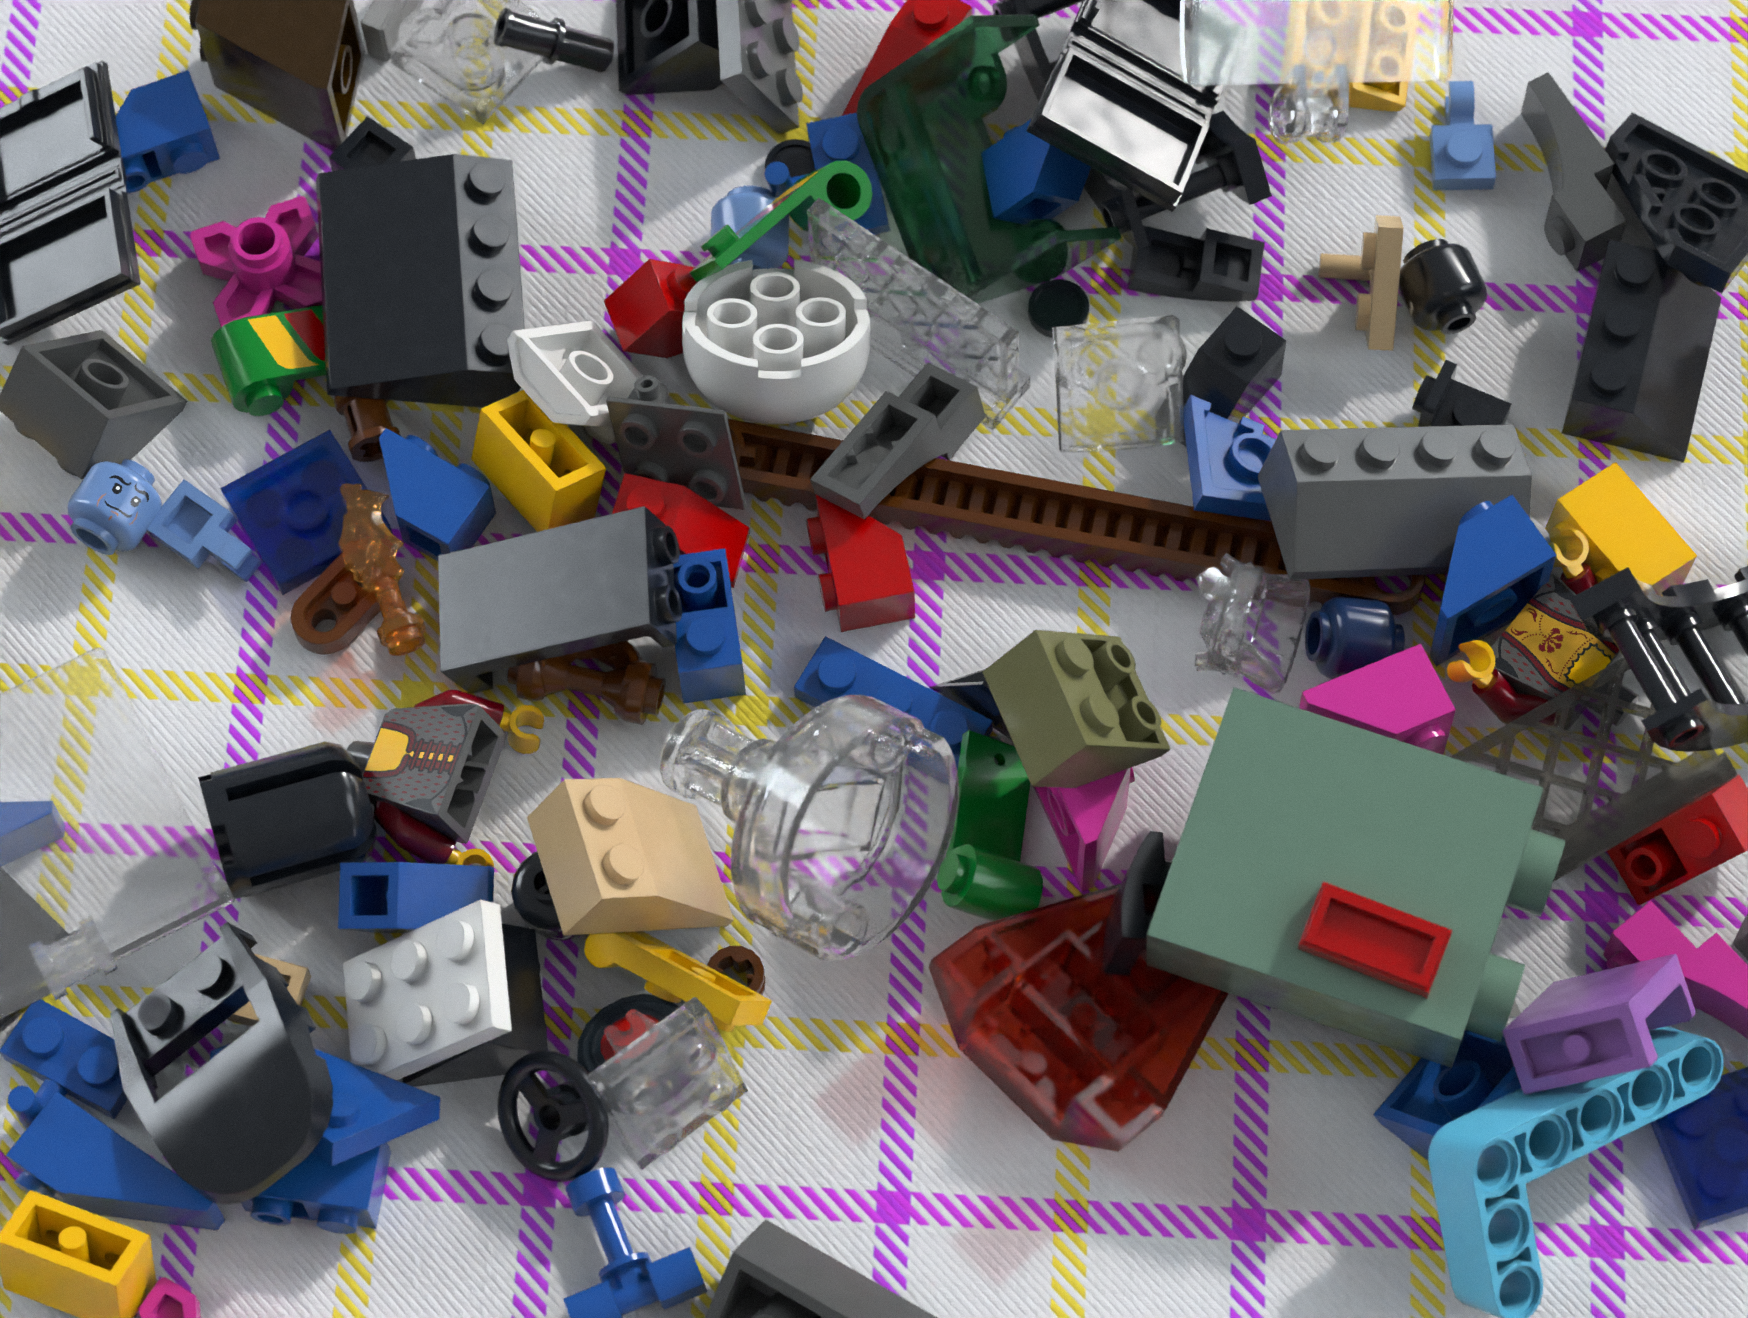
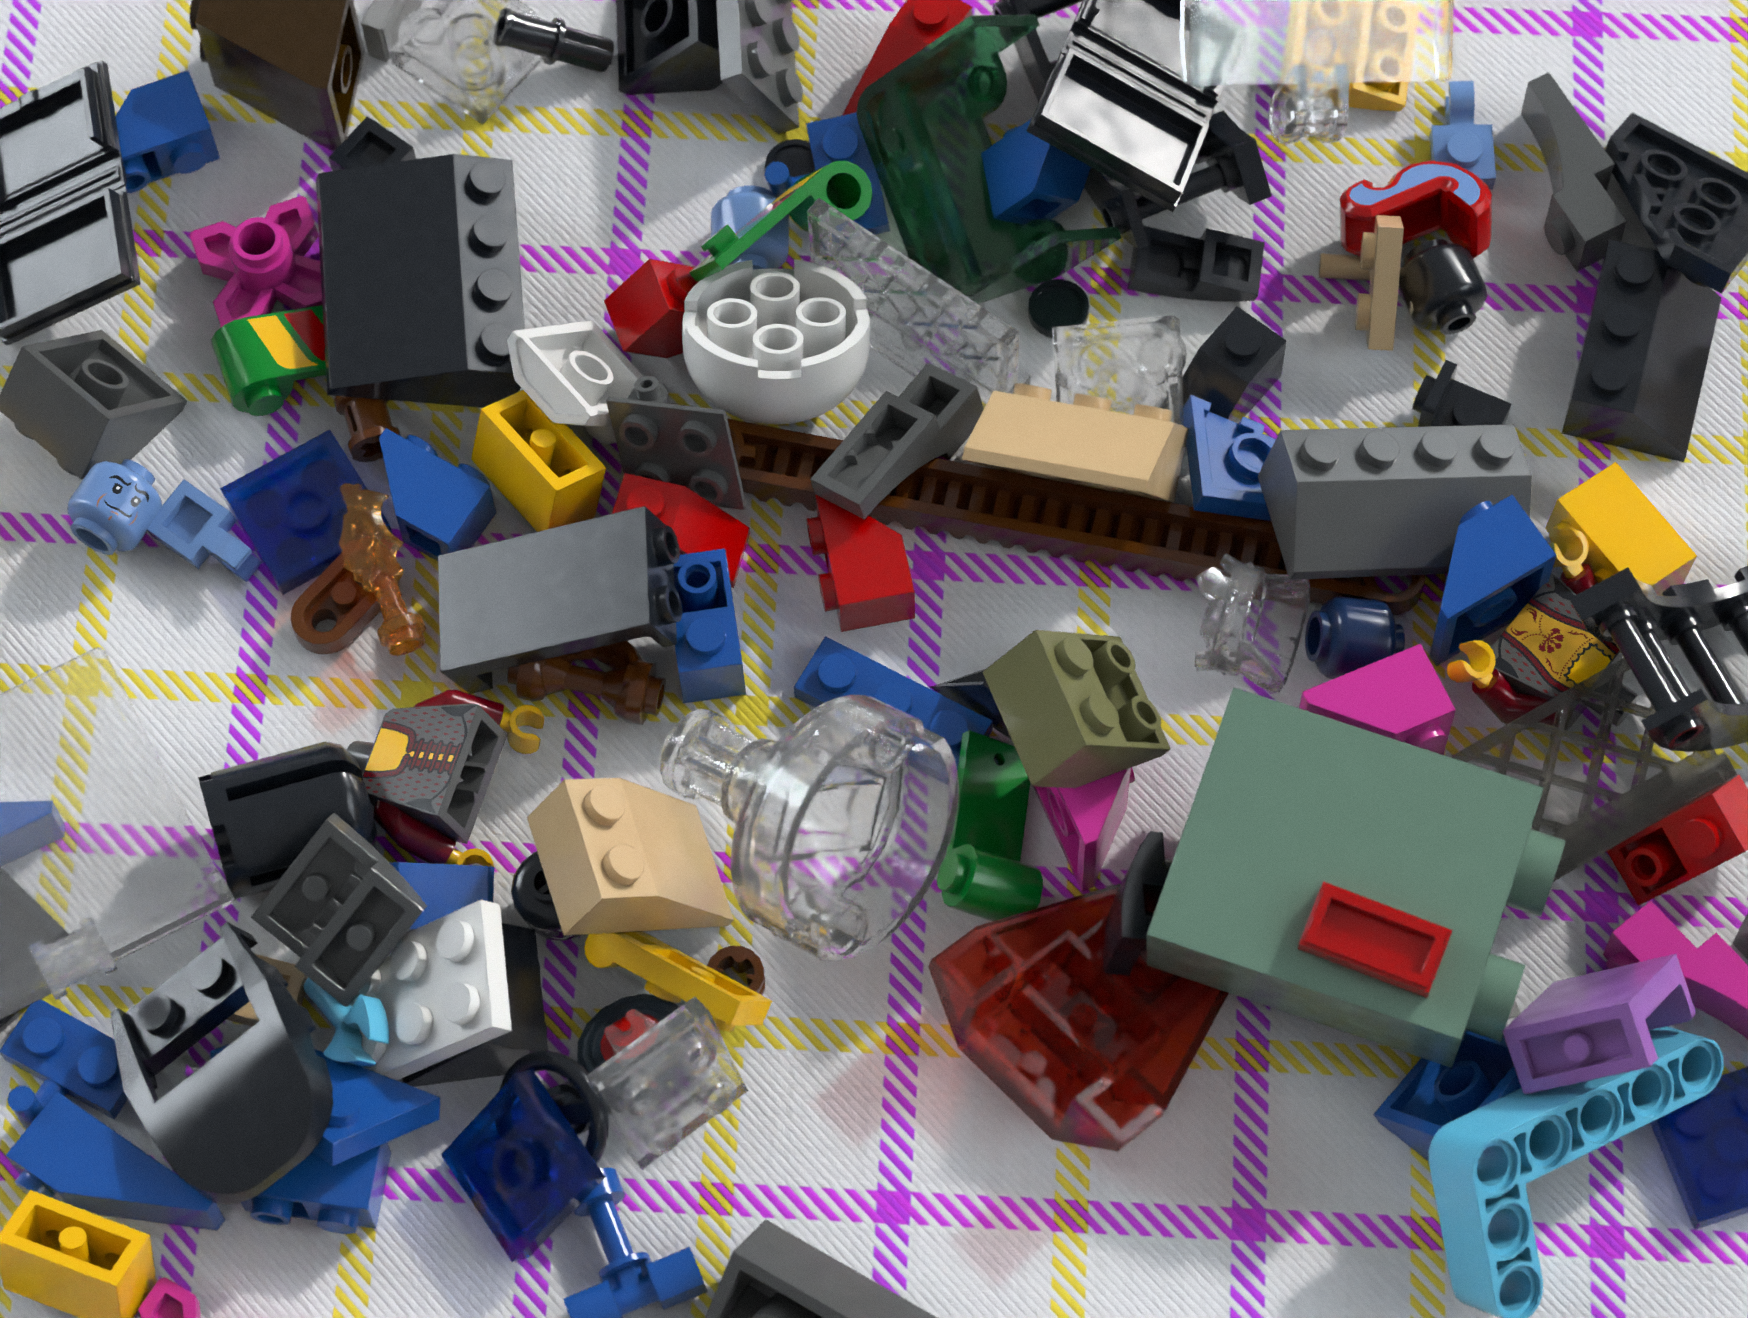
(340, 909): none -> dark grey slope
(365, 1015): none -> medium azure bar
(522, 1165): none -> clear blue plate
(1080, 442): none -> tan slope
(1427, 199): none -> red animal

